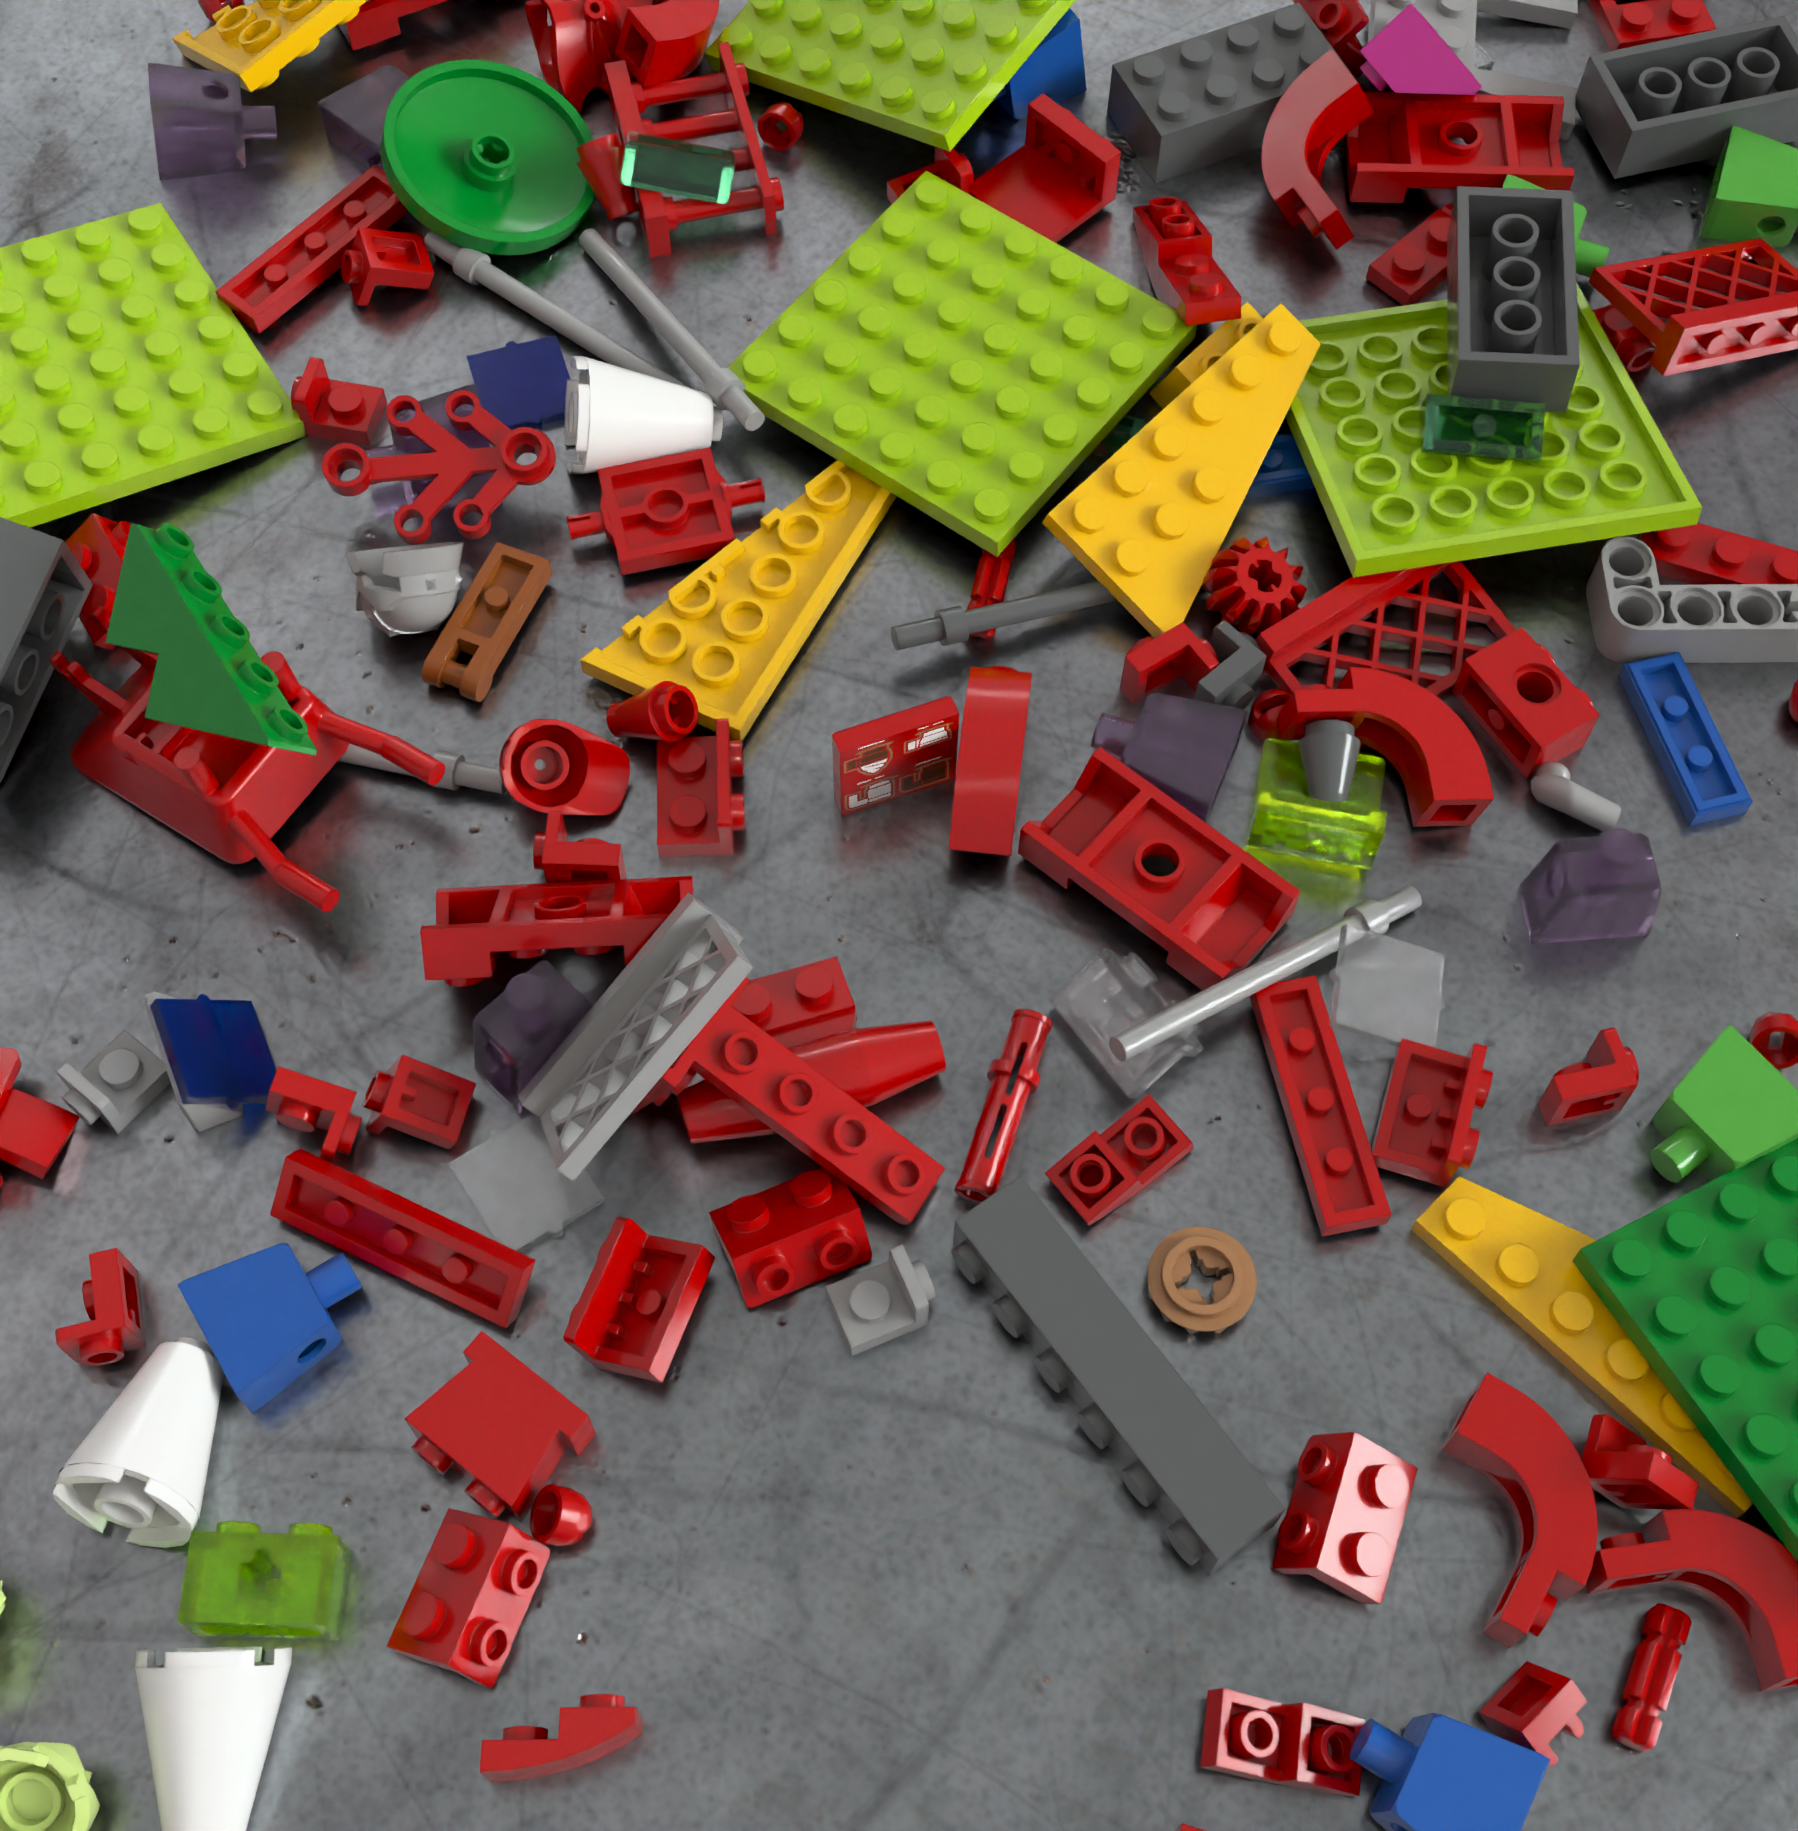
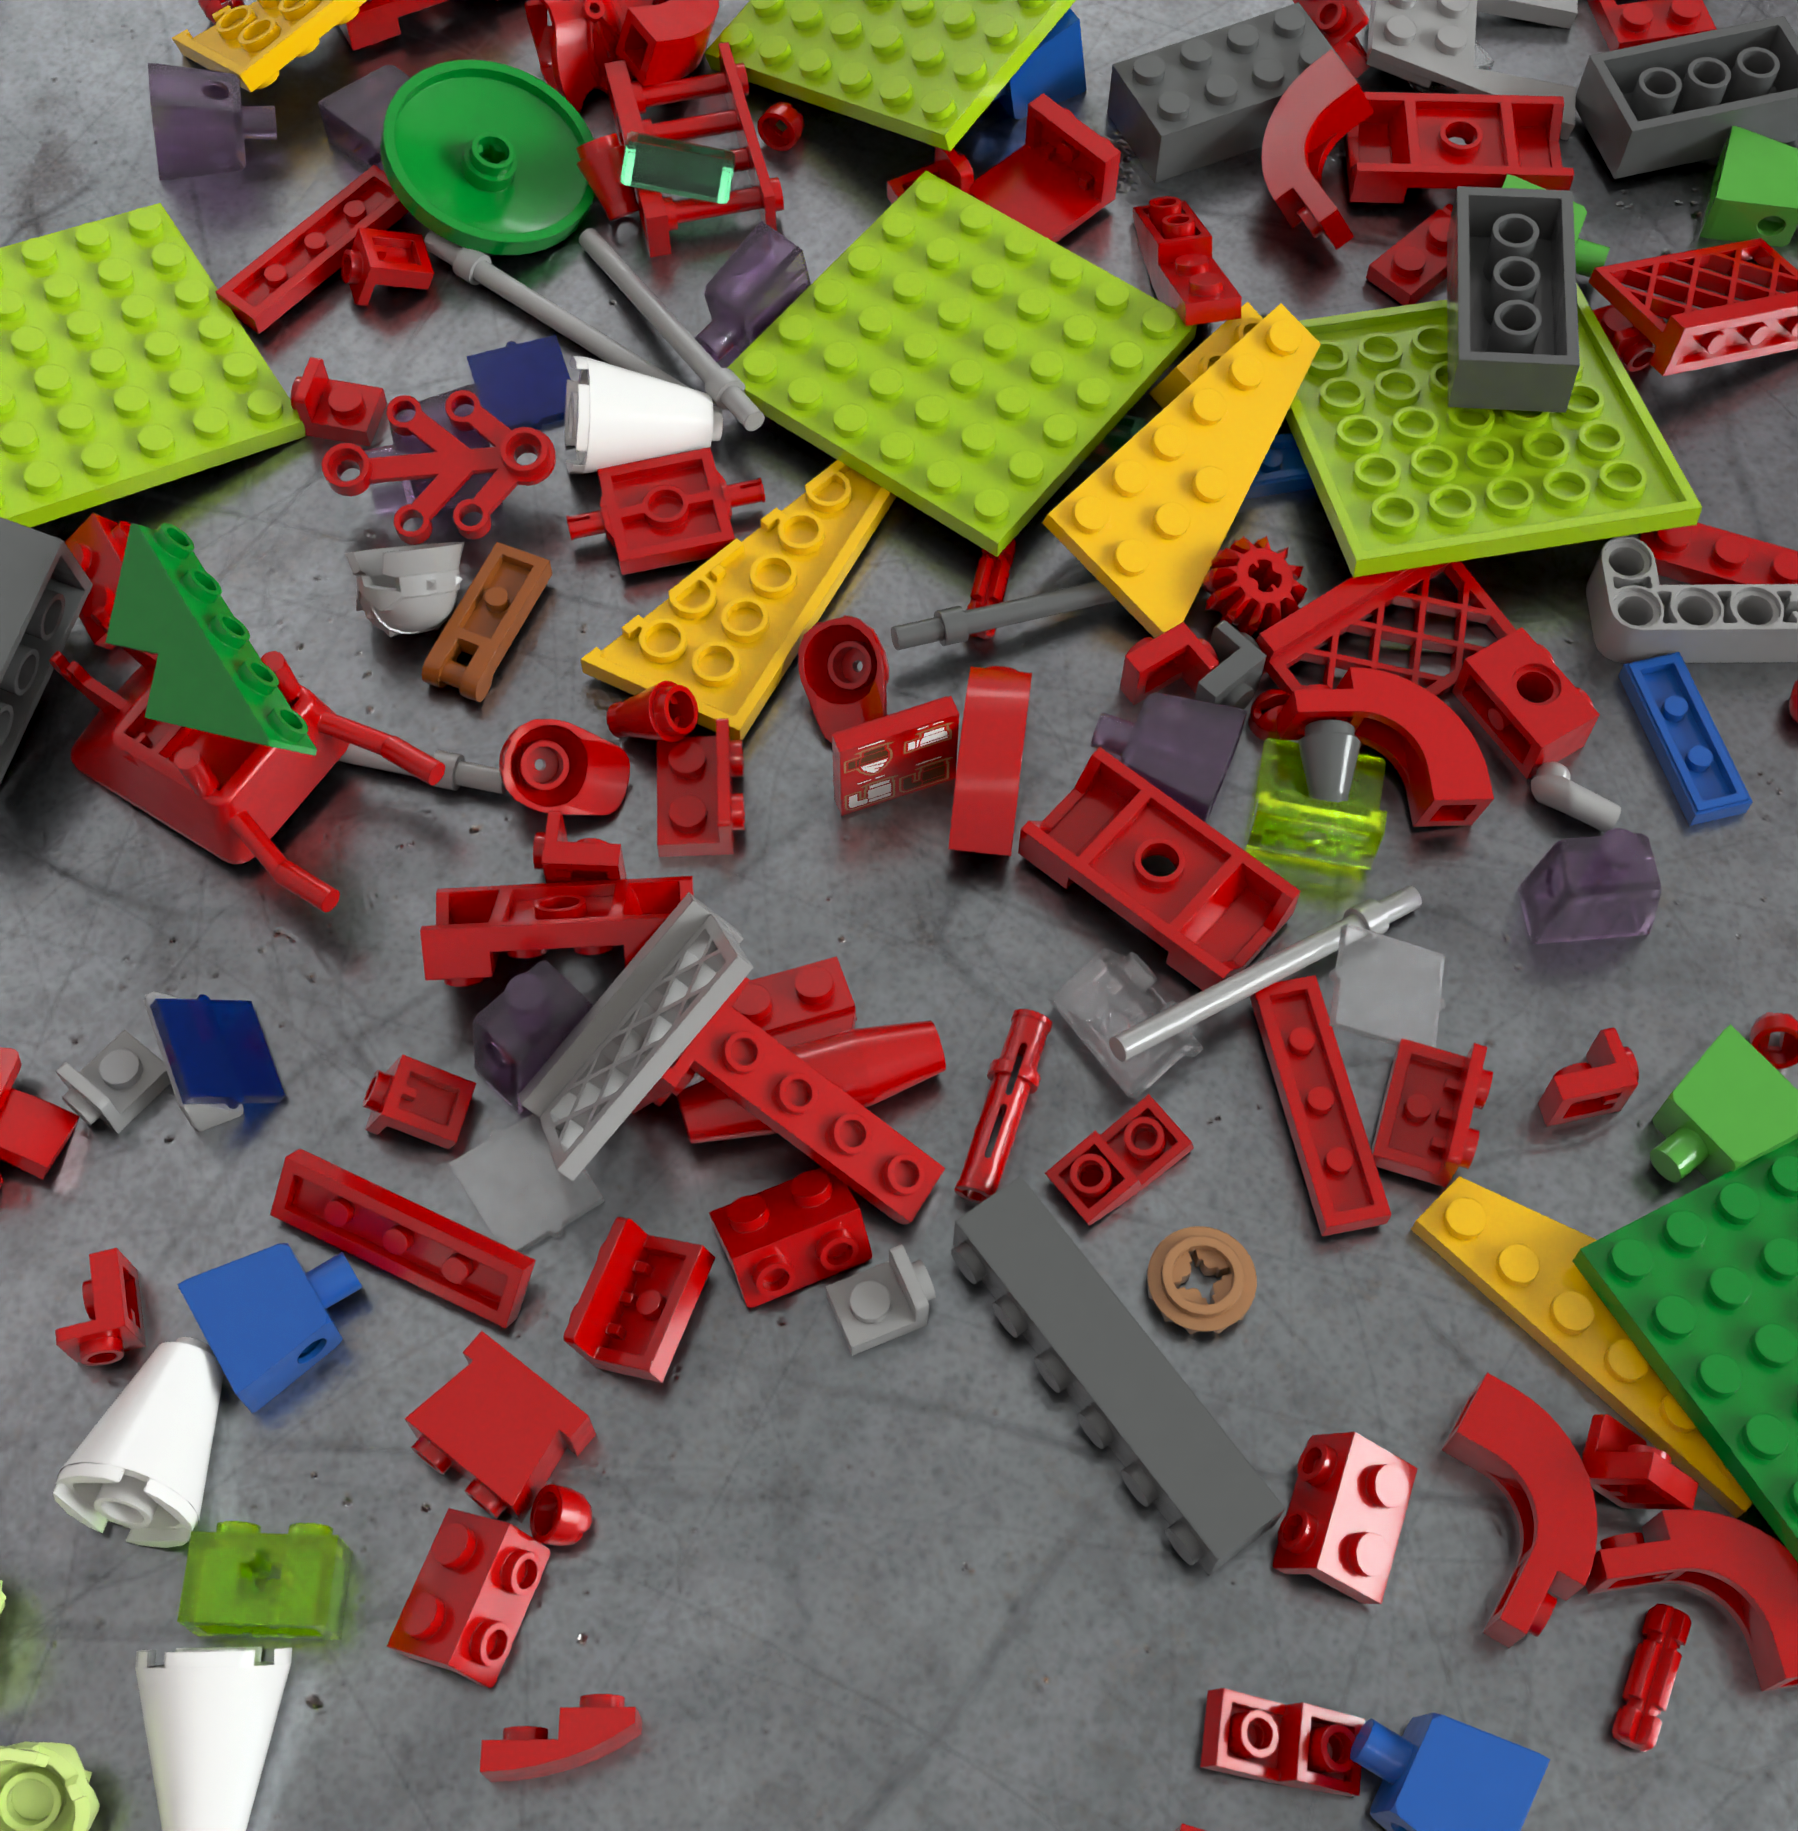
(311, 1103): red bracket -> none
(752, 291): none -> clear purple torso
(830, 675): none -> red cap
(1415, 59): dark pink slope -> none
(1482, 427): clear green slope -> none
(1534, 1709): red tile -> none

